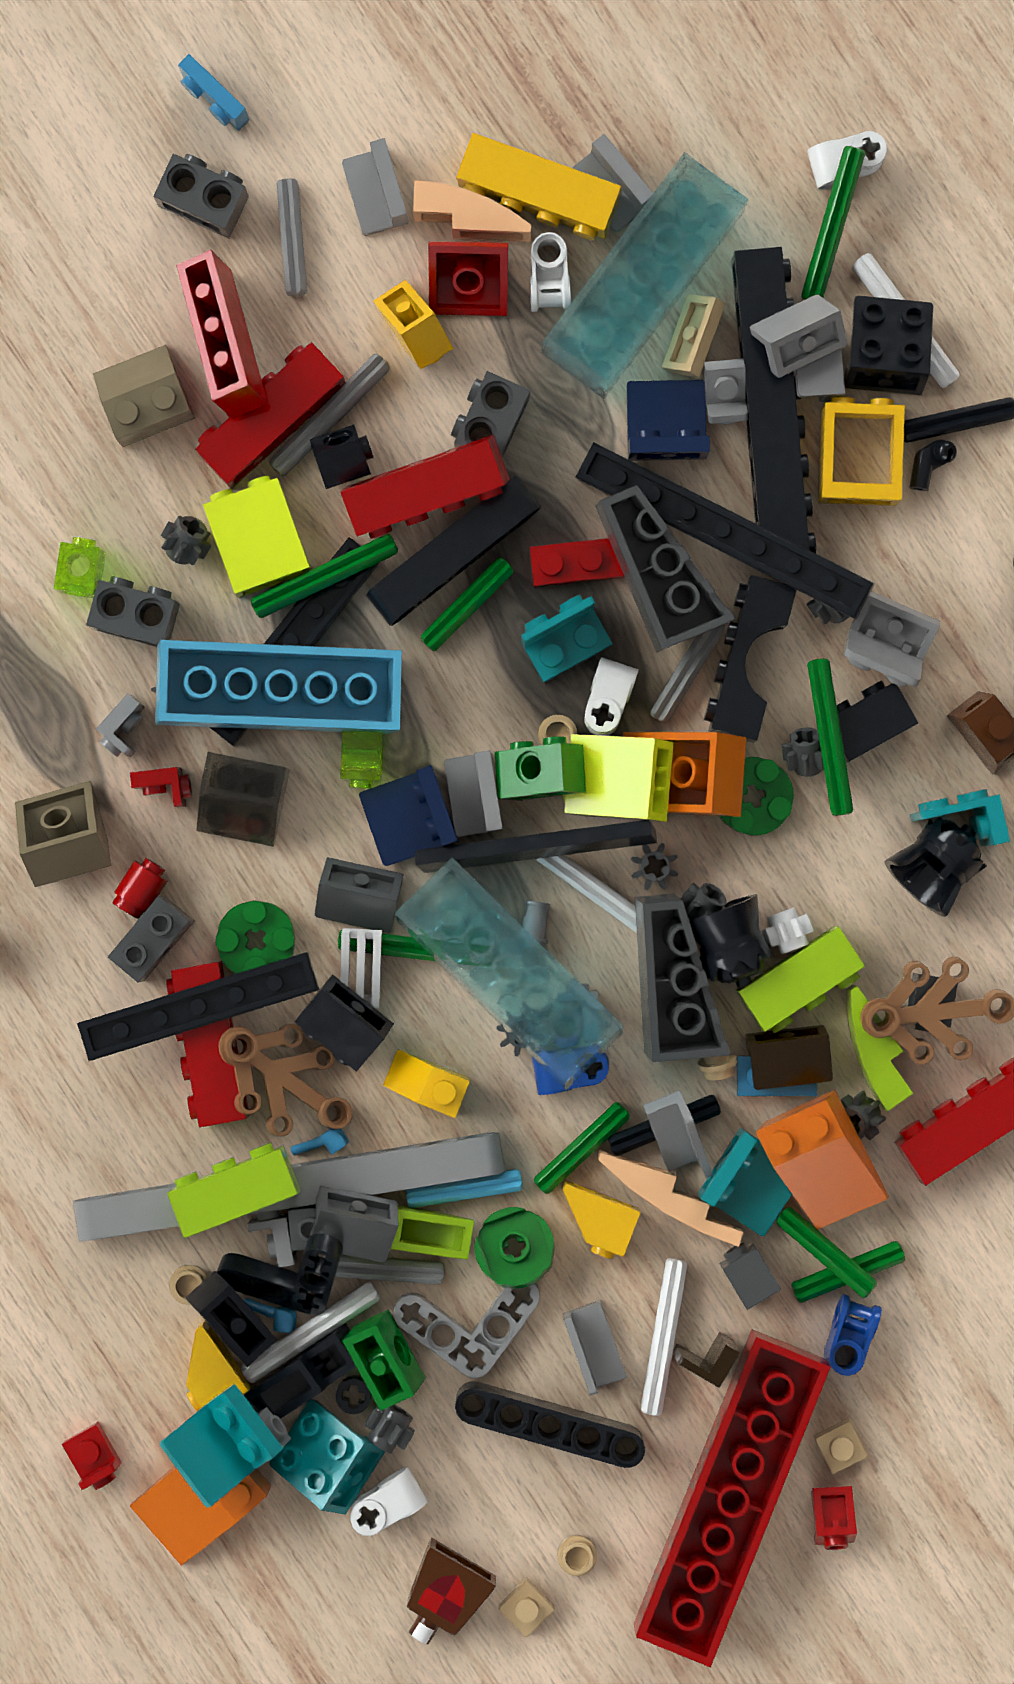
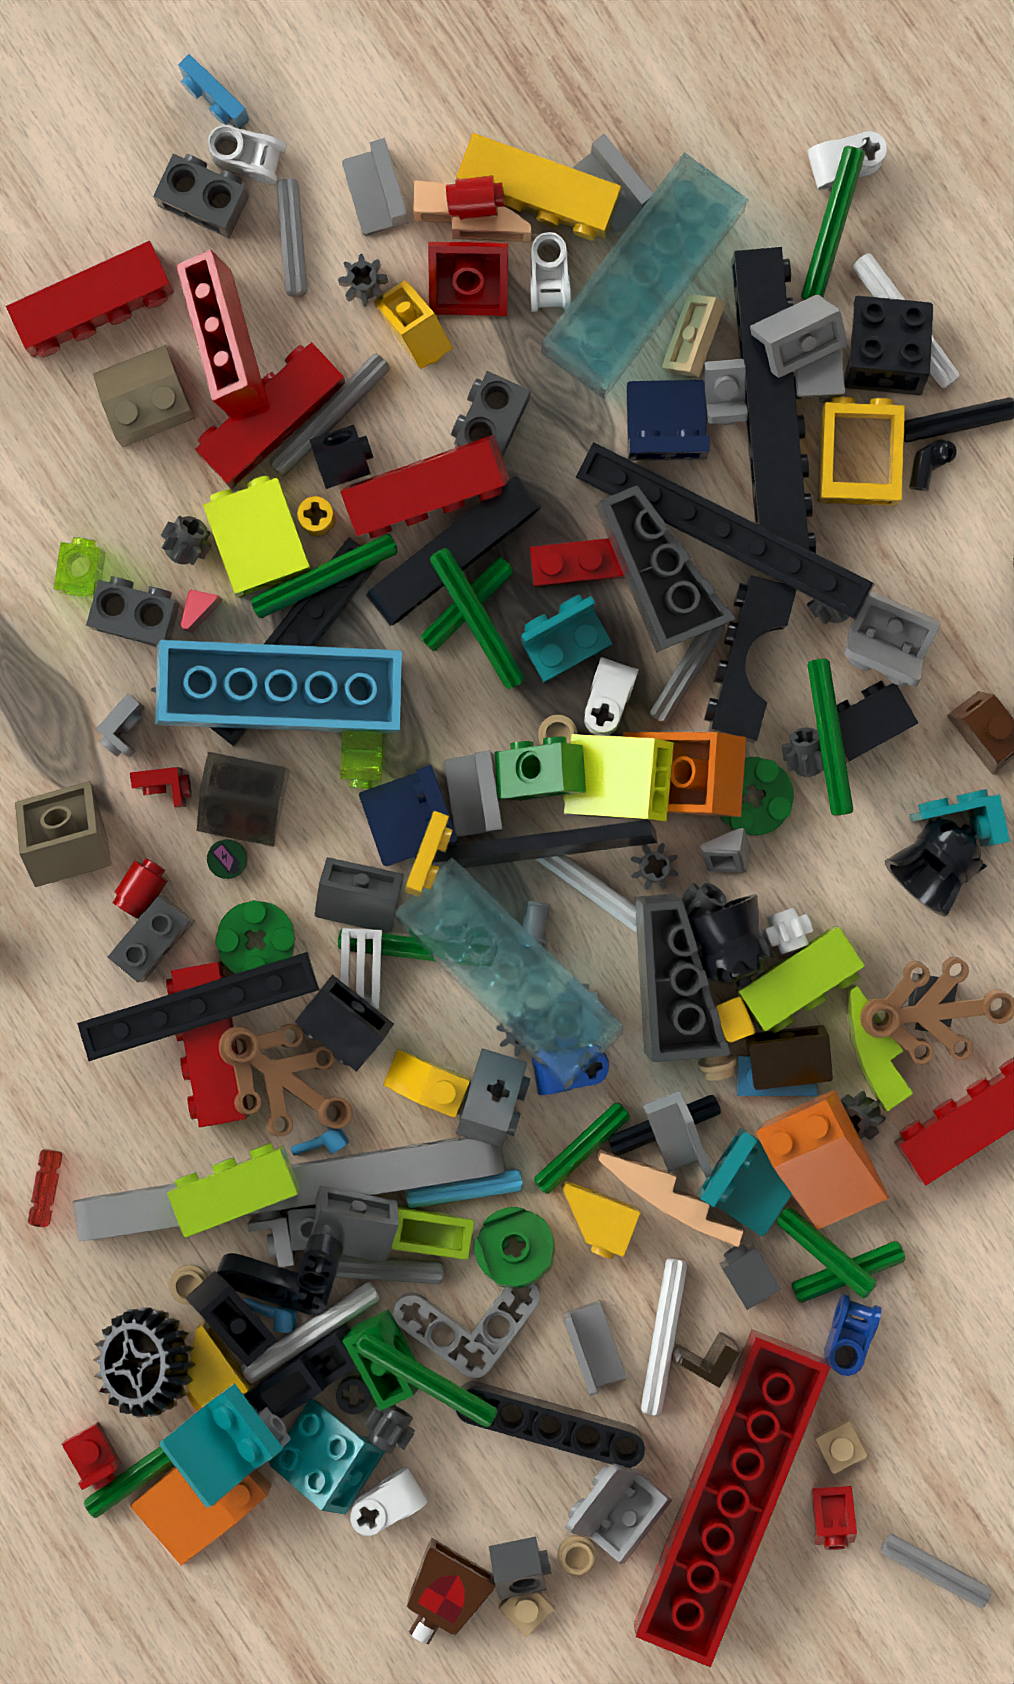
(44, 1188): none -> clear red axle
(90, 300): none -> red brick
(127, 1482): none -> green axle
(158, 1381): none -> black gear
(198, 608): none -> coral slope
(227, 859): none -> tile
(249, 155): none -> white piece
(307, 508): none -> yellow bush
(363, 269): none -> dark grey gear
(423, 870): none -> yellow plate
(425, 1379): none -> green axle
(474, 197): none -> red brick
(477, 618): none -> green axle
(488, 1119): none -> dark grey brick
(519, 1567): none -> dark grey brick
(618, 1510): none -> light grey bracket
(727, 852): none -> light grey slope
(734, 1019): none -> yellow slope
(936, 1570): none -> light grey axle

